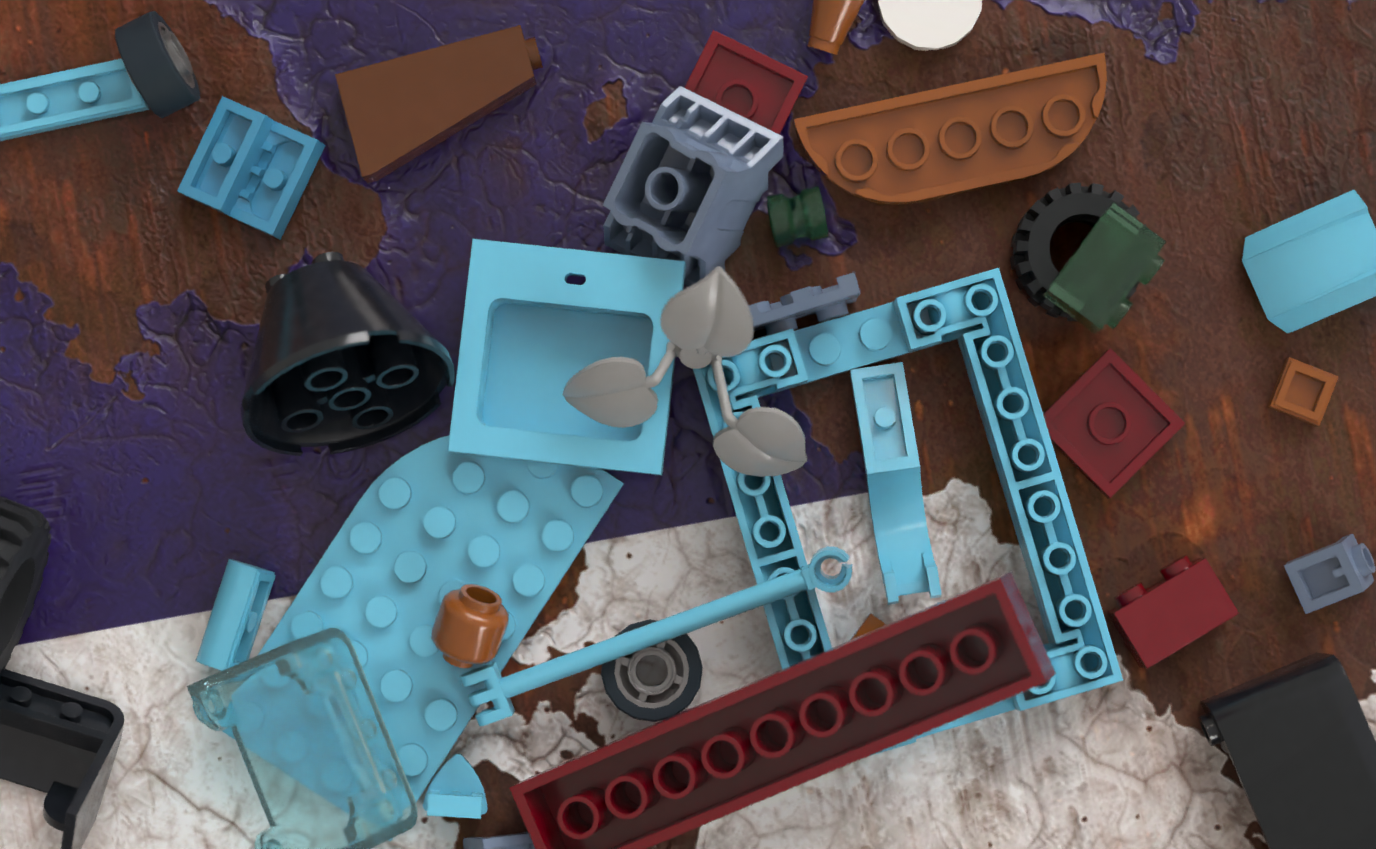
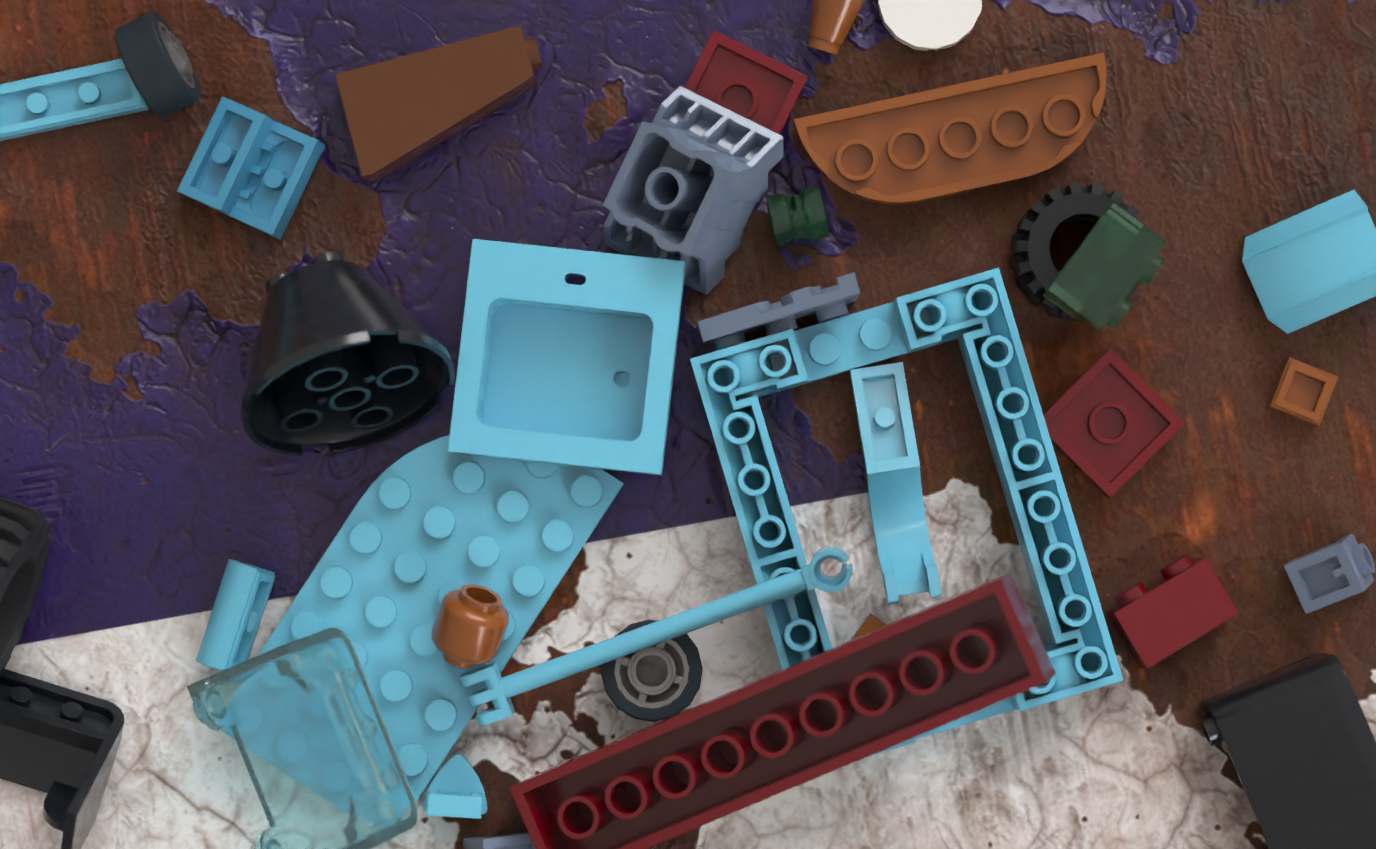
(702, 327): light grey plant -> none

